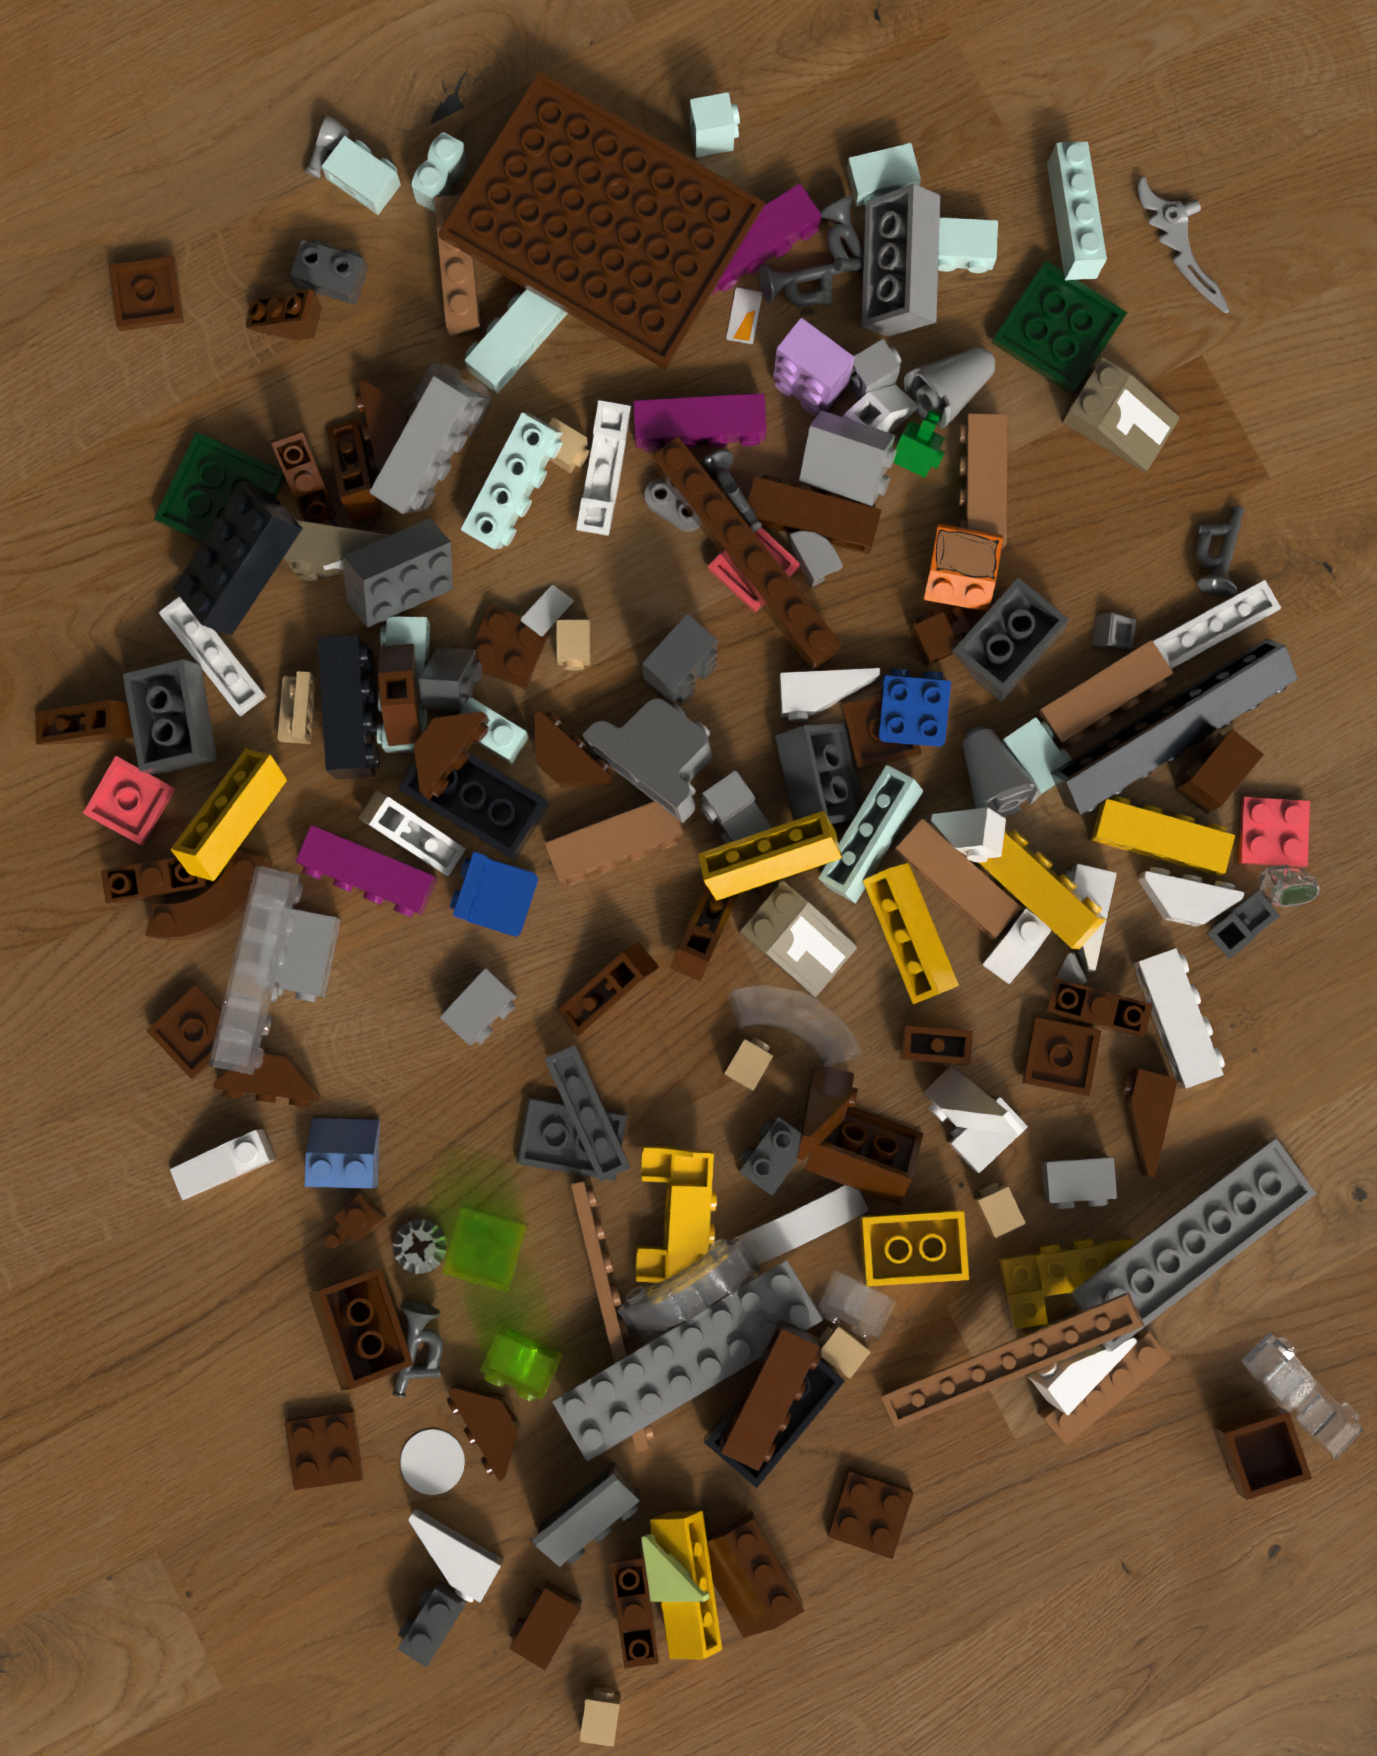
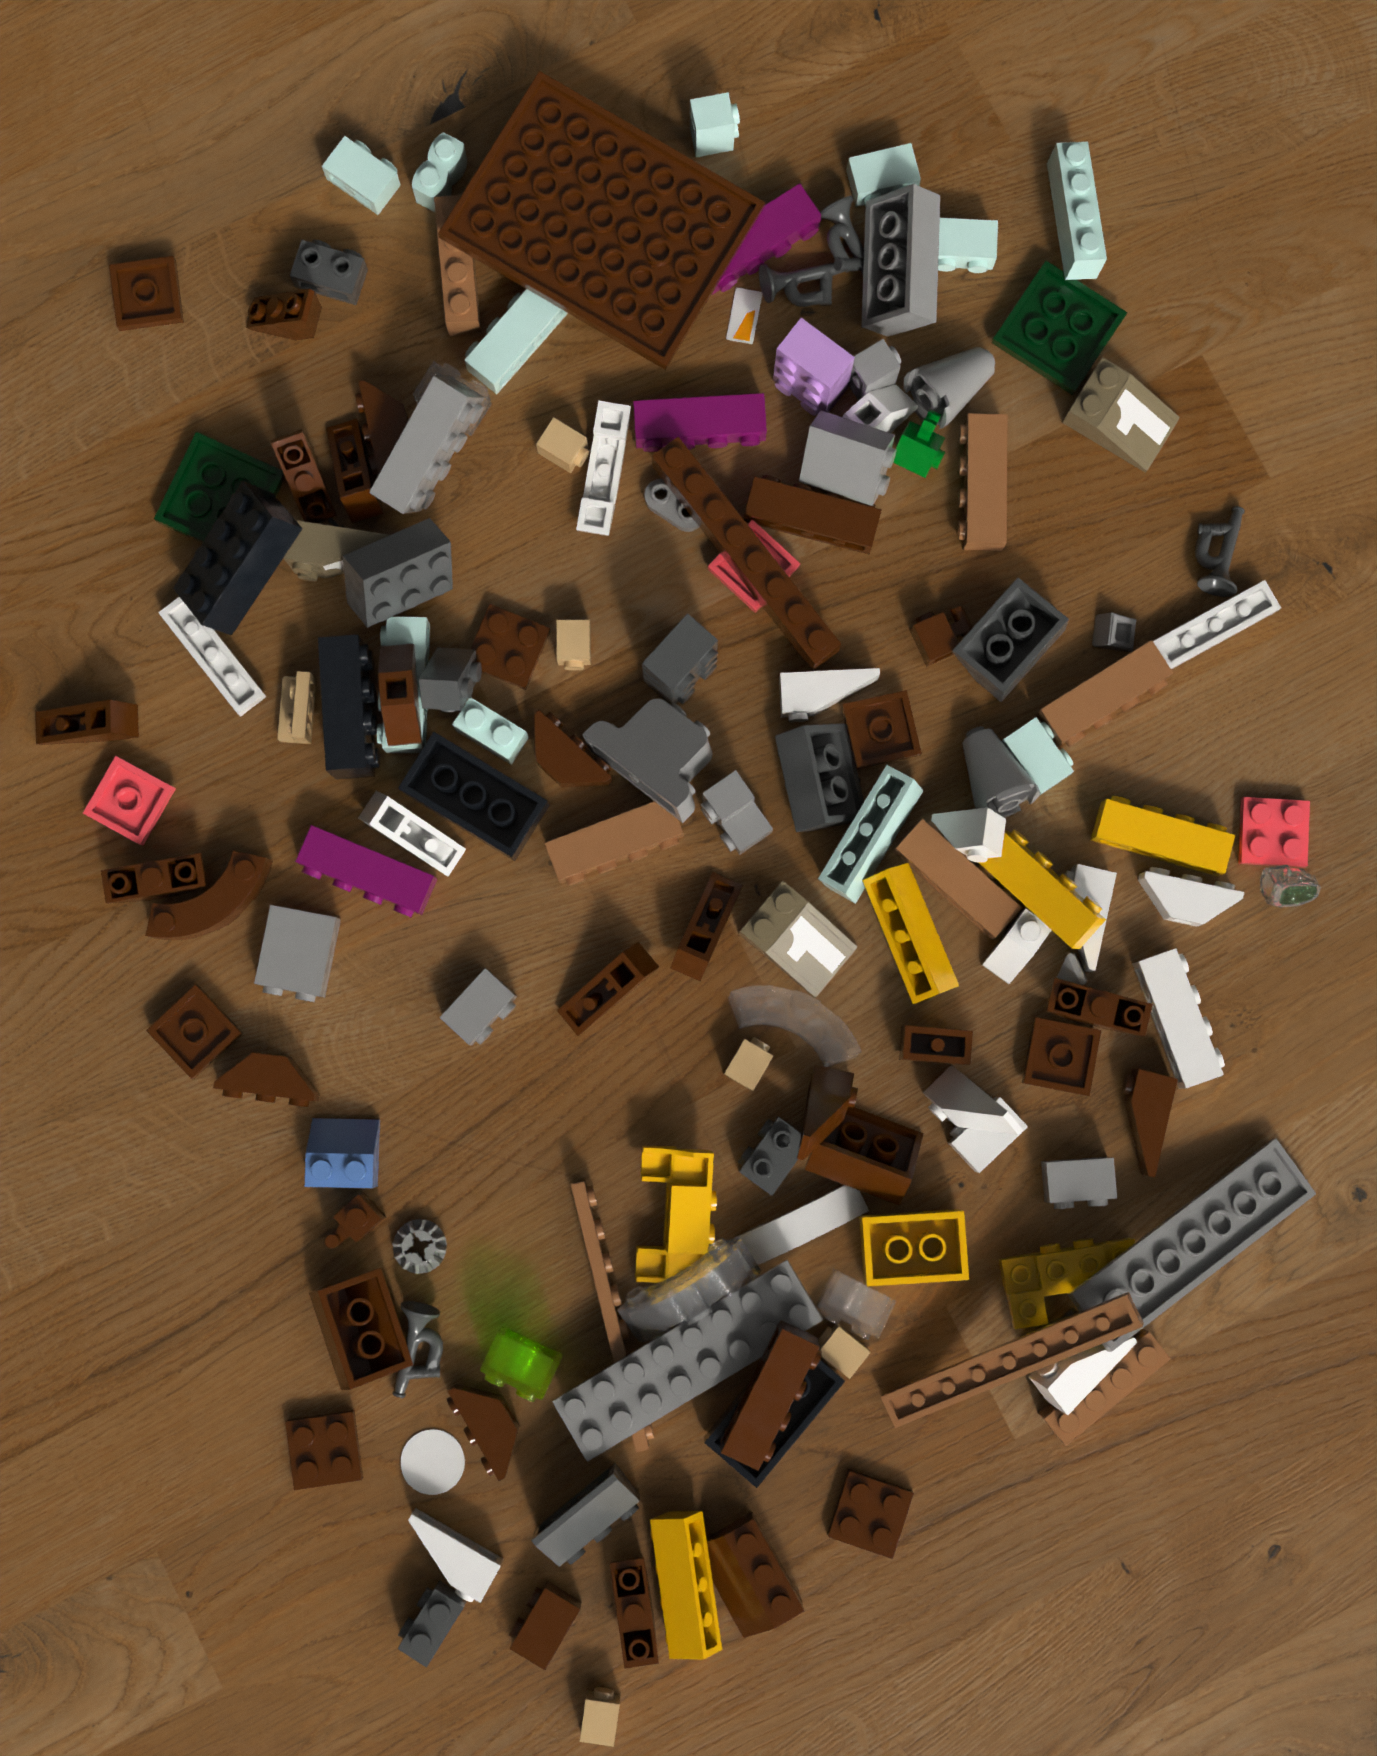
(170, 717): dark grey brick -> none
(223, 1163): white slope -> none
(229, 814): yellow brick -> none
(254, 970): clear brick -> none
(329, 137): light grey bar -> none
(445, 748): reddish brown slope -> none
(485, 1248): clear neon green brick -> none
(494, 895): blue bracket -> none
(512, 481): light aqua brick -> none
(547, 610): white sticker -> none
(553, 1142): dark grey tile -> none
(587, 1113): dark grey plate -> none
(667, 1576): yellowish green tile -> none
(718, 468): dark grey piece -> none
(770, 855): yellow brick -> none
(815, 556): light grey brick -> none
(914, 708): blue bracket -> none
(963, 567): slope -> none
(999, 1209): tan brick -> none
(1173, 219): light grey piece -> none
(1174, 726): brick -> none
(1220, 770): reddish brown piece -> none
(1242, 924): dark grey brick -> none
(1263, 1453): reddish brown piece -> none
(1295, 1389): clear brick -> none

